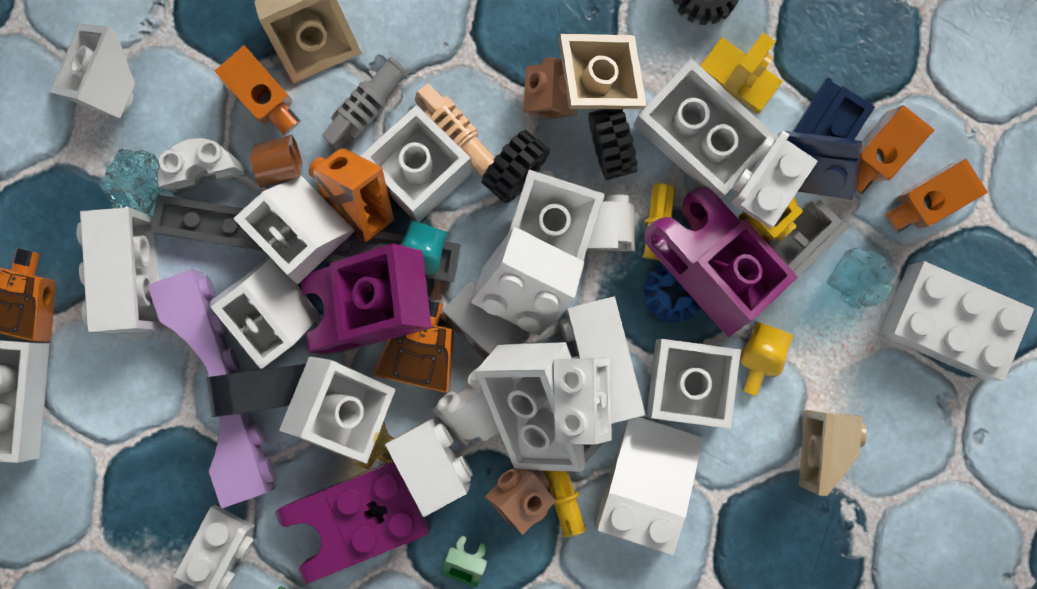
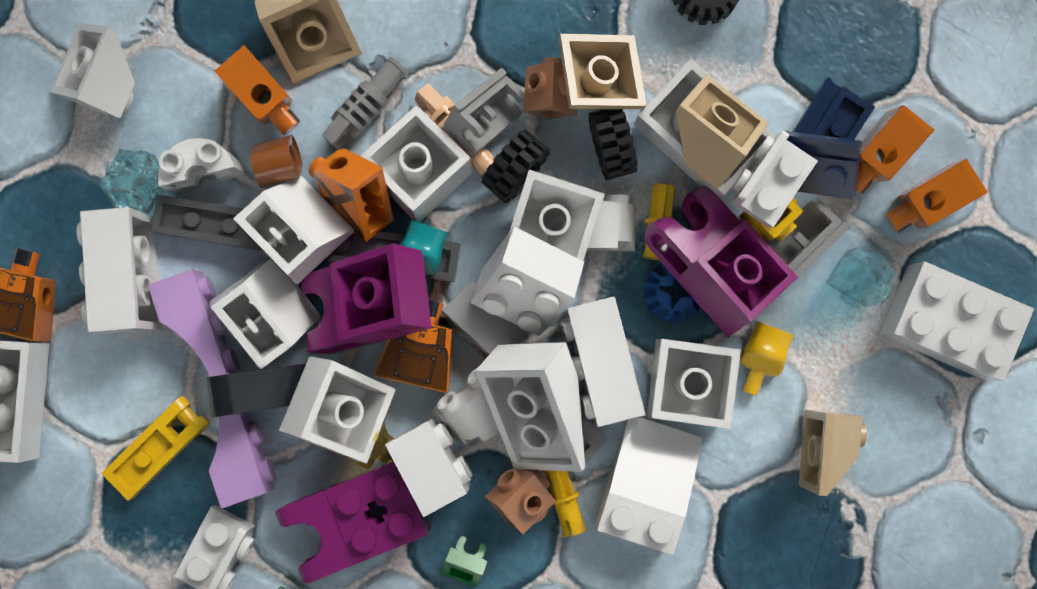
(154, 449): none -> yellow plate
(484, 113): none -> light grey hinge
(582, 401): white bracket -> none
(716, 131): none -> tan slope
(743, 73): yellow bracket -> none

